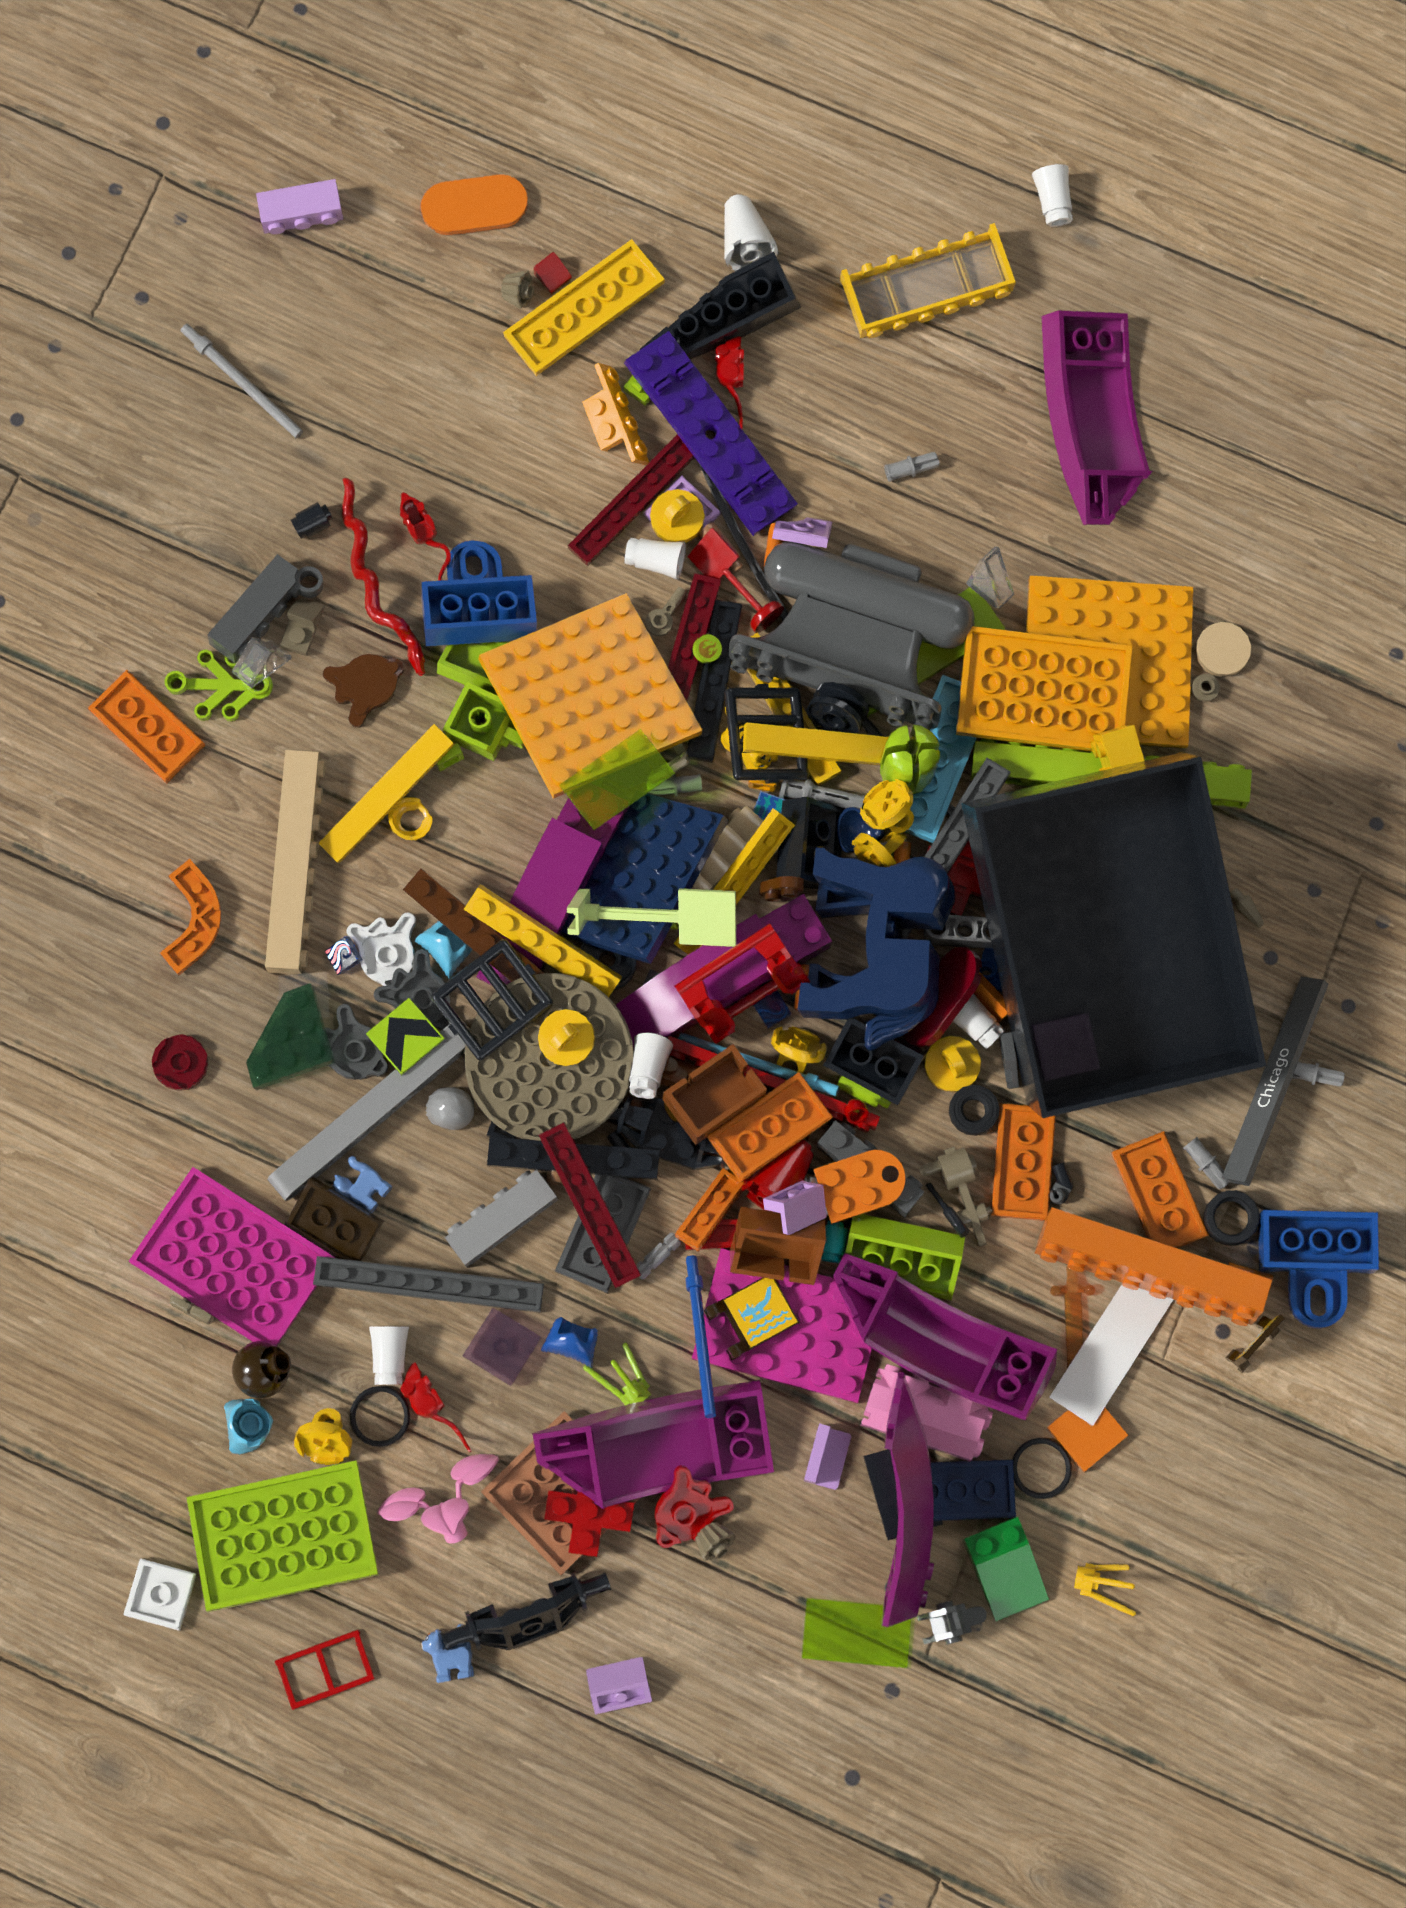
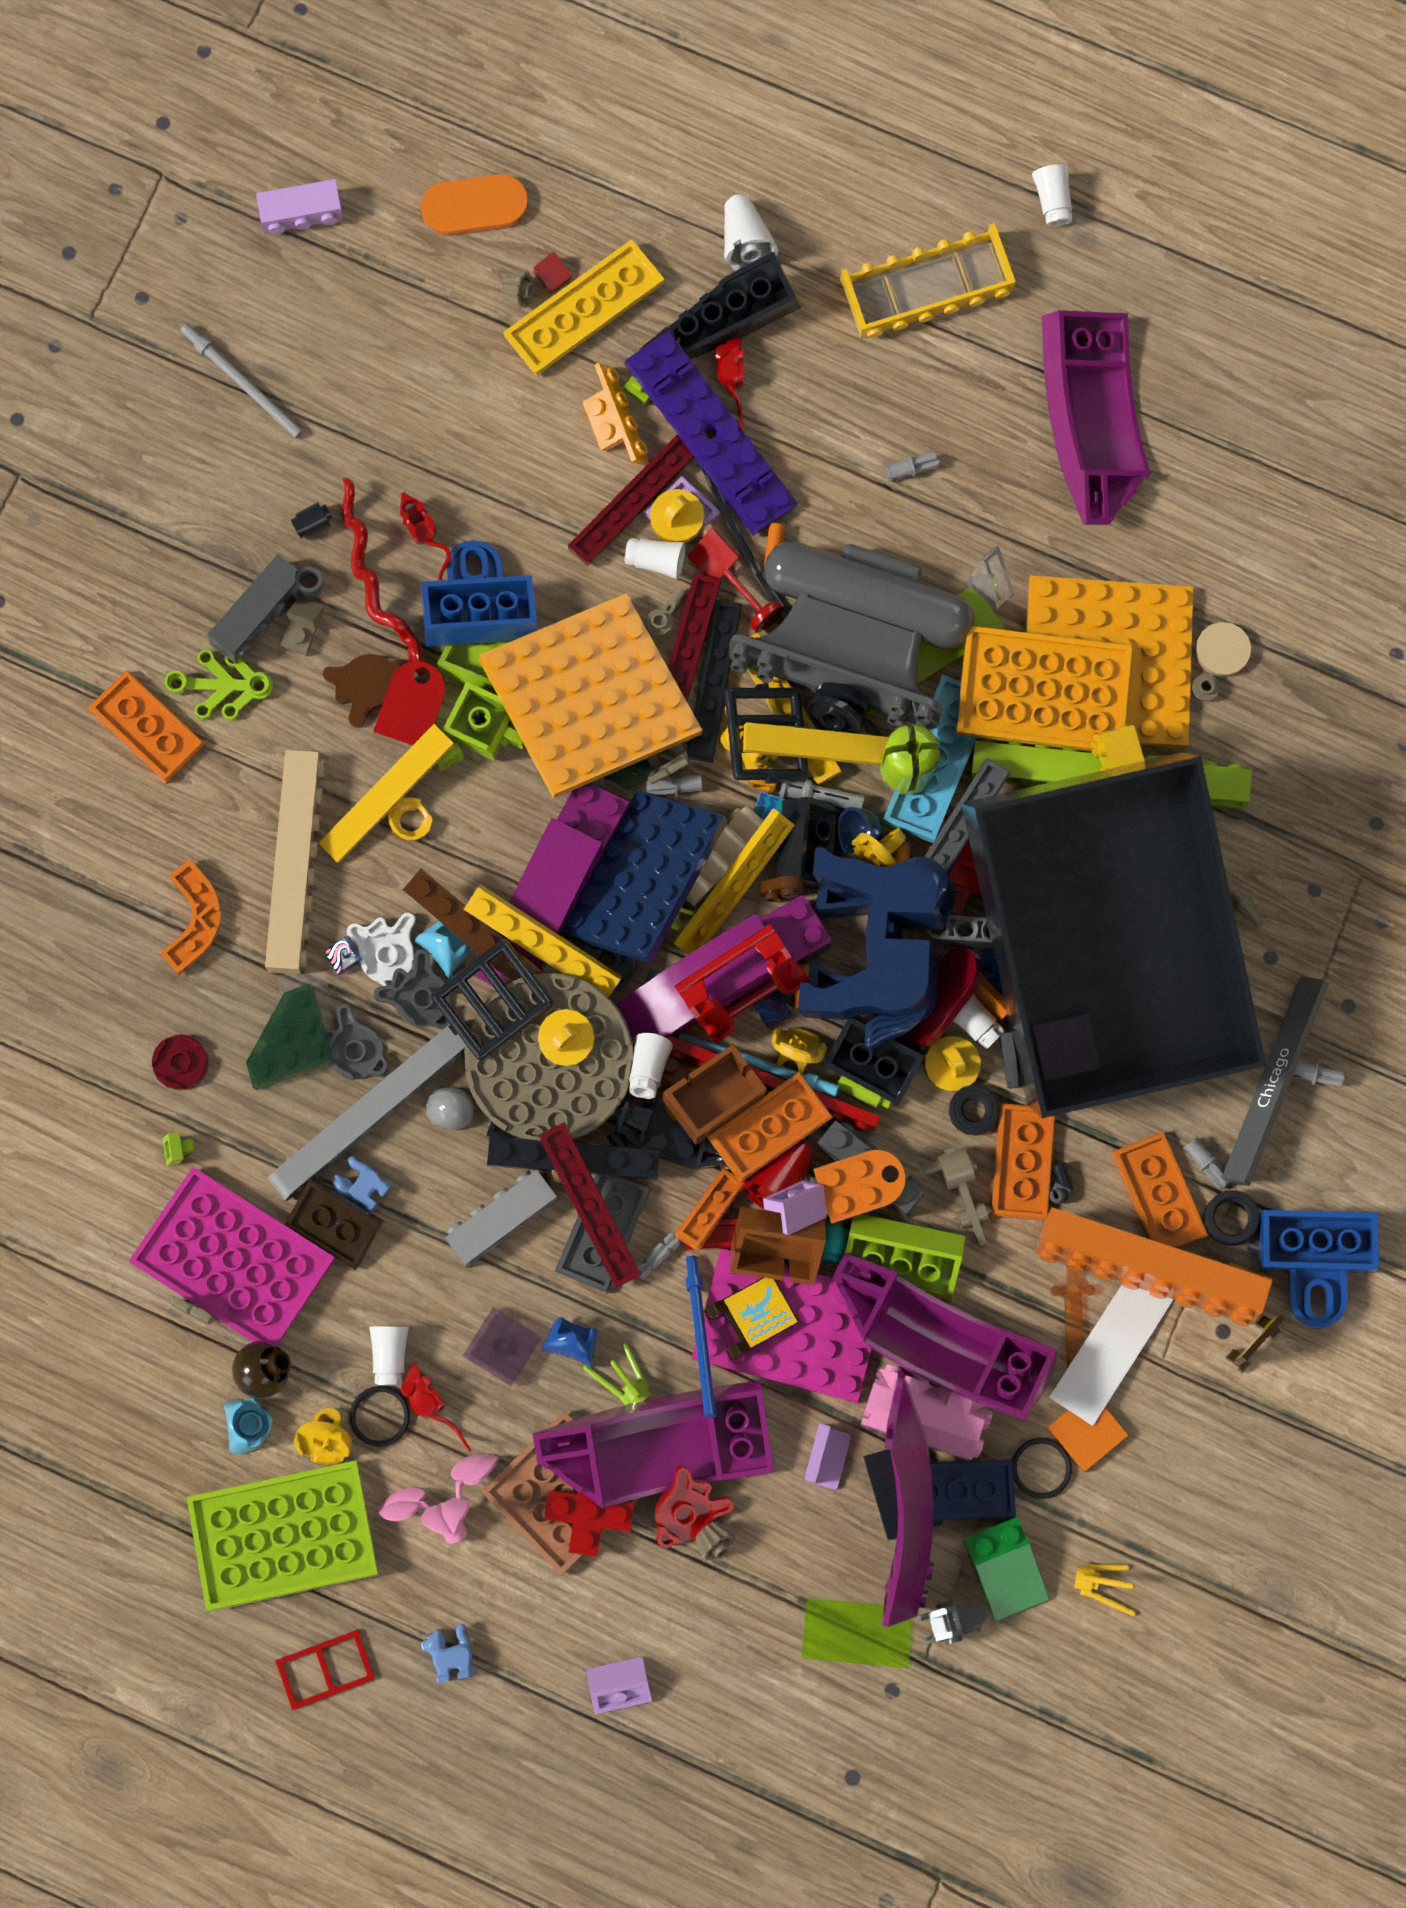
(160, 1594): white tile -> none
(175, 1149): none -> lime tile
(259, 661): clear slope -> none
(405, 1036): lime piece -> none
(410, 706): none -> red tile
(428, 1284): dark grey tile -> none
(531, 1622): black plate -> none
(617, 779): clear neon green piece -> none
(702, 916): yellowish green piece -> none
(707, 649): lime tile -> none
(807, 531): lavender tile -> none
(853, 1114): red hinge -> none
(887, 805): yellow tile -> none
(949, 1213): black piece -> none

